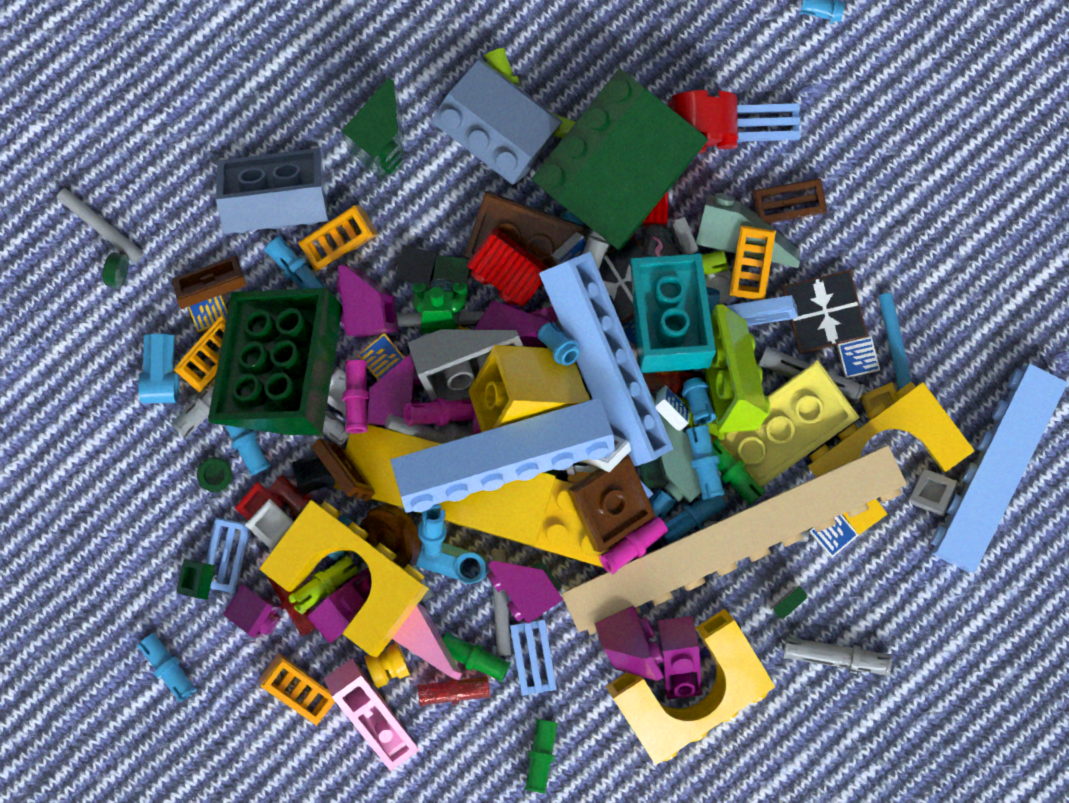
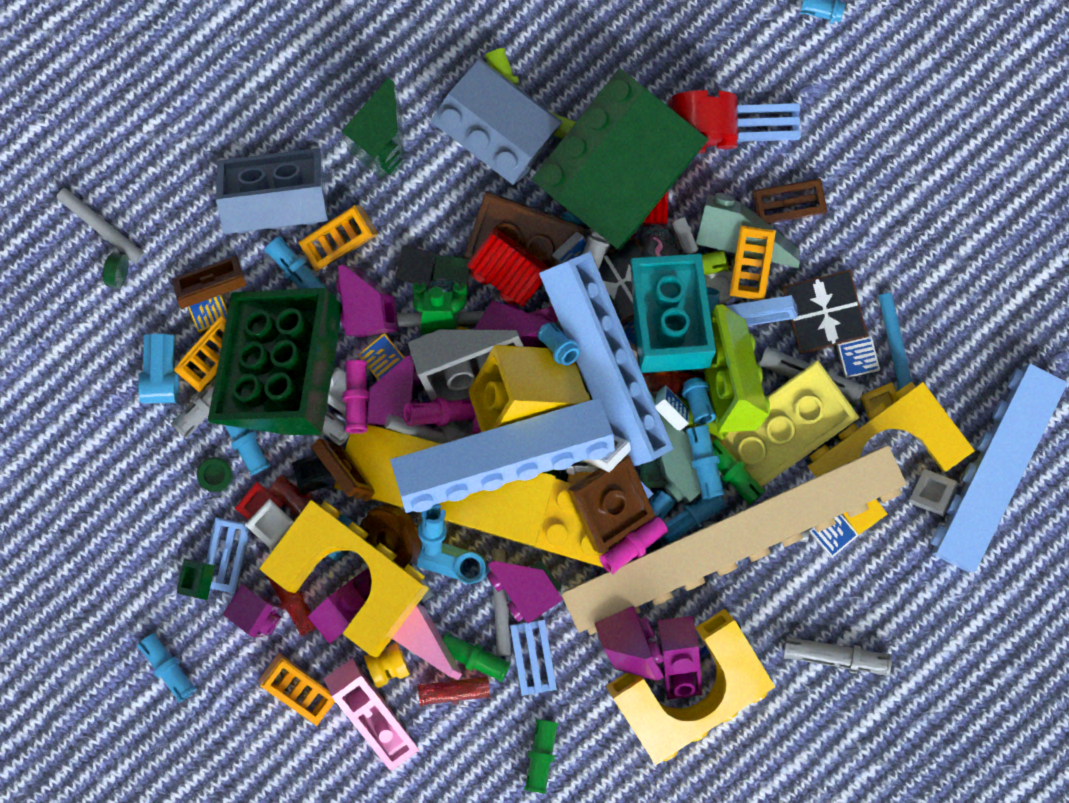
(323, 584): lime pin -> none
(789, 602): dark green tile -> none

